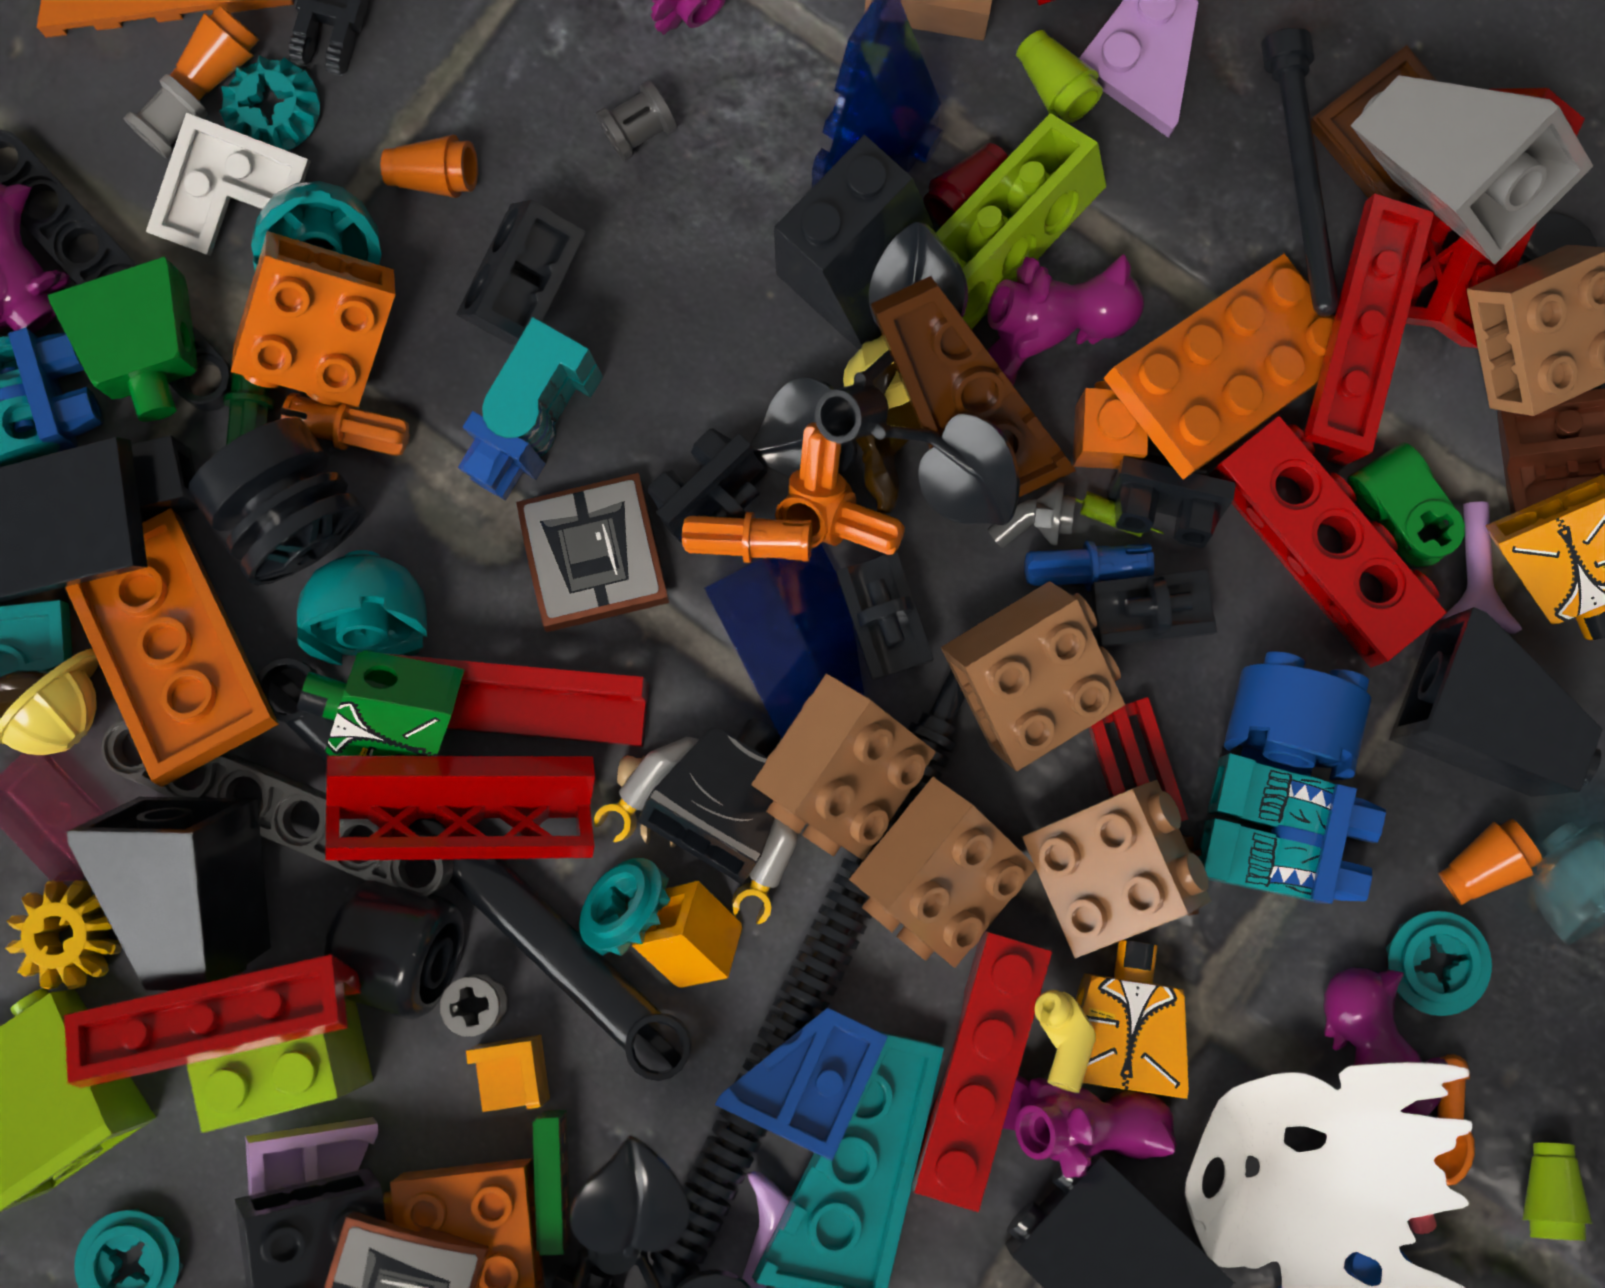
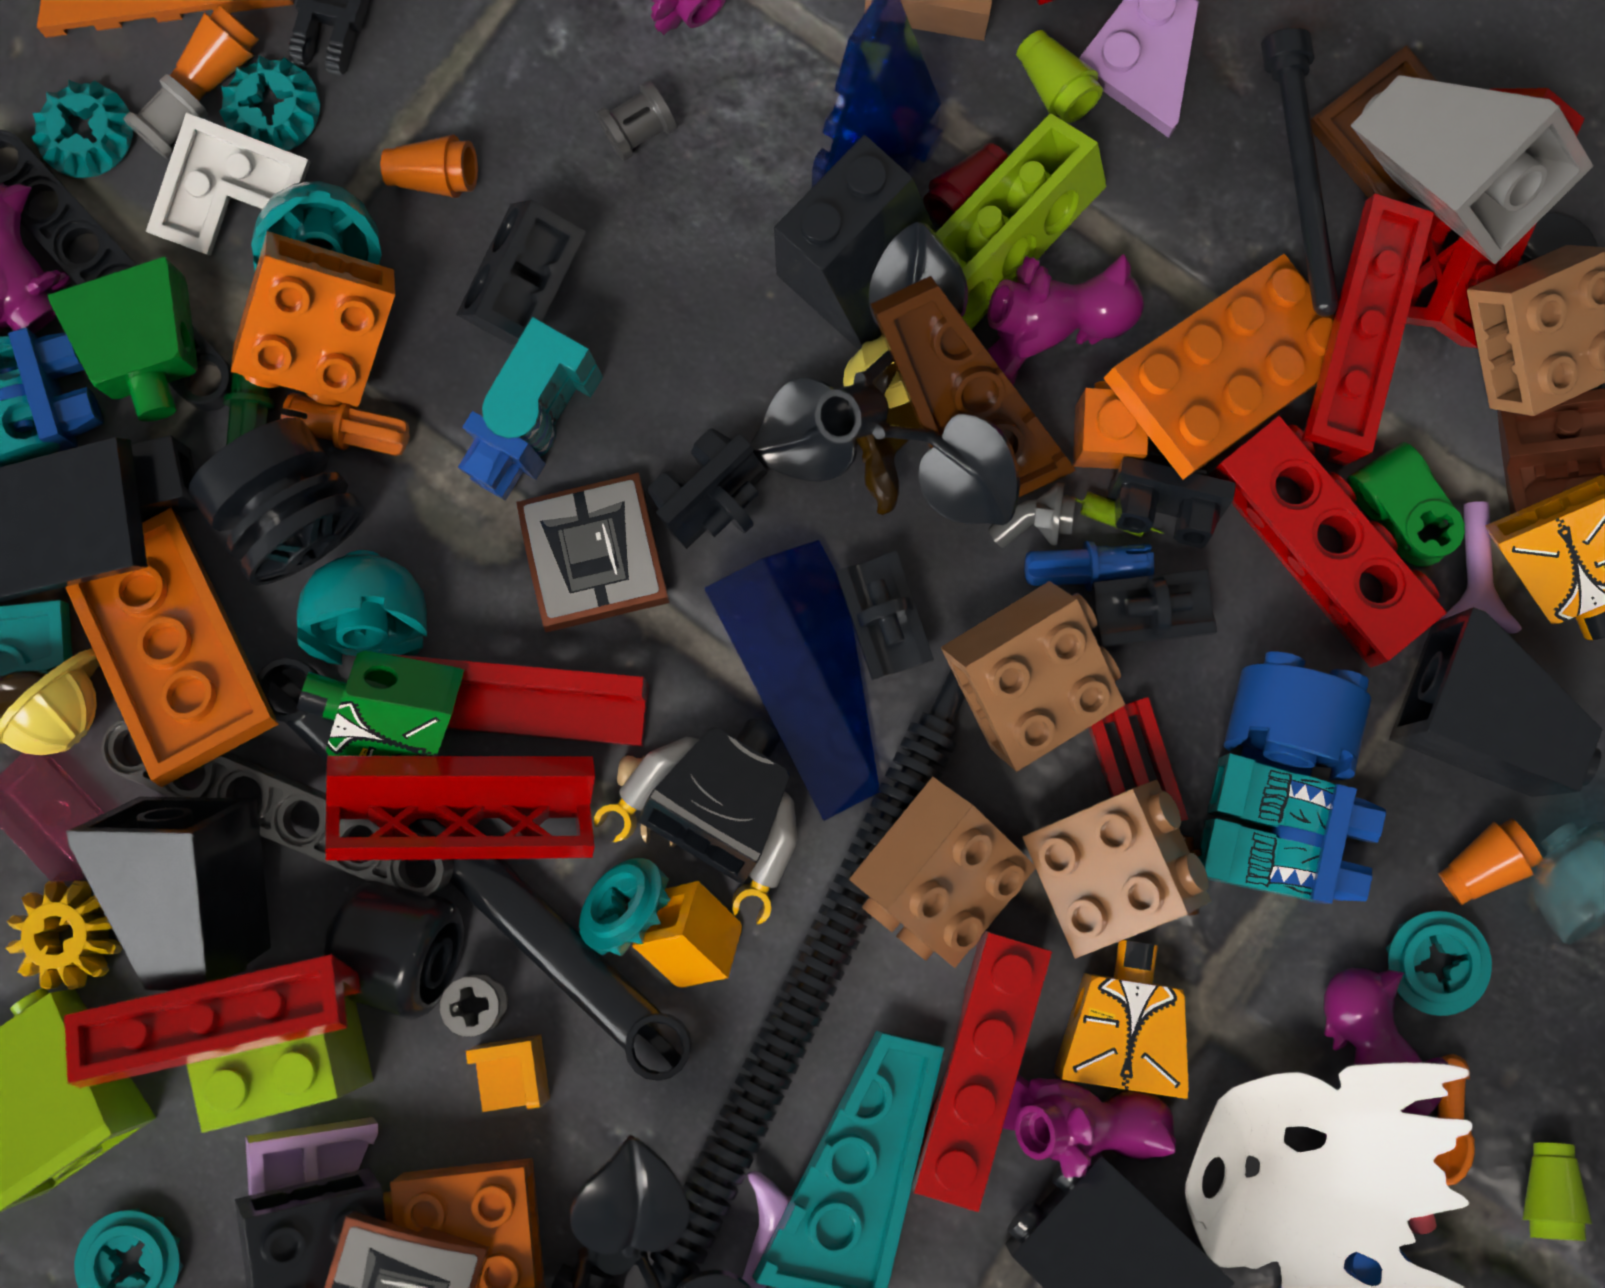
(78, 155): none -> teal gear
(551, 1182): green tile -> none
(748, 537): orange axle -> none
(809, 1083): blue wing -> none
(827, 499): orange axle -> none
(842, 770): medium nougat brick -> none
(1071, 1035): light yellow arm -> none

